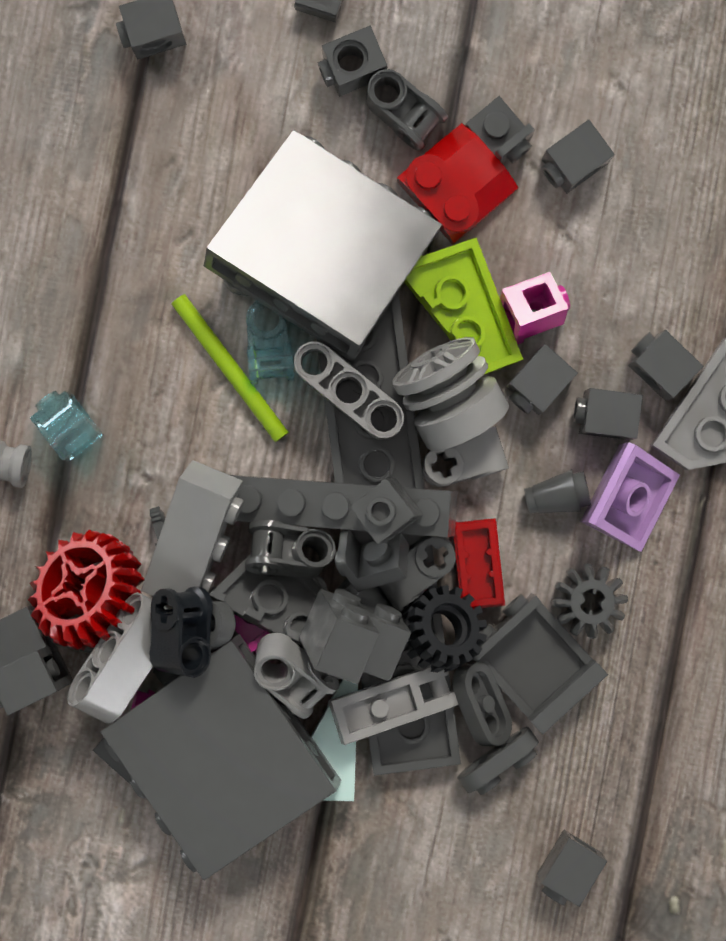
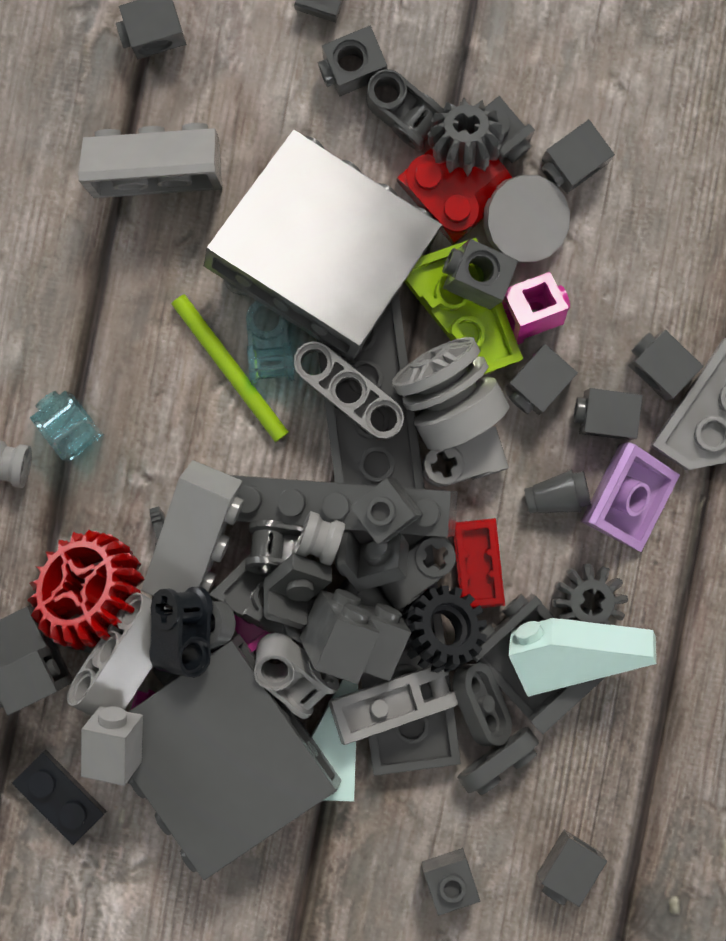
(59, 797): none -> black plate
(111, 745): none -> light grey brick
(151, 161): none -> light grey slope
(291, 587): none -> dark grey bracket
(320, 538): none -> light grey wheel
(450, 881): none -> dark grey brick
(465, 136): none -> dark grey gear
(495, 267): none -> dark grey brick
(526, 218): none -> light grey tile
(572, 652): none -> light aqua slope

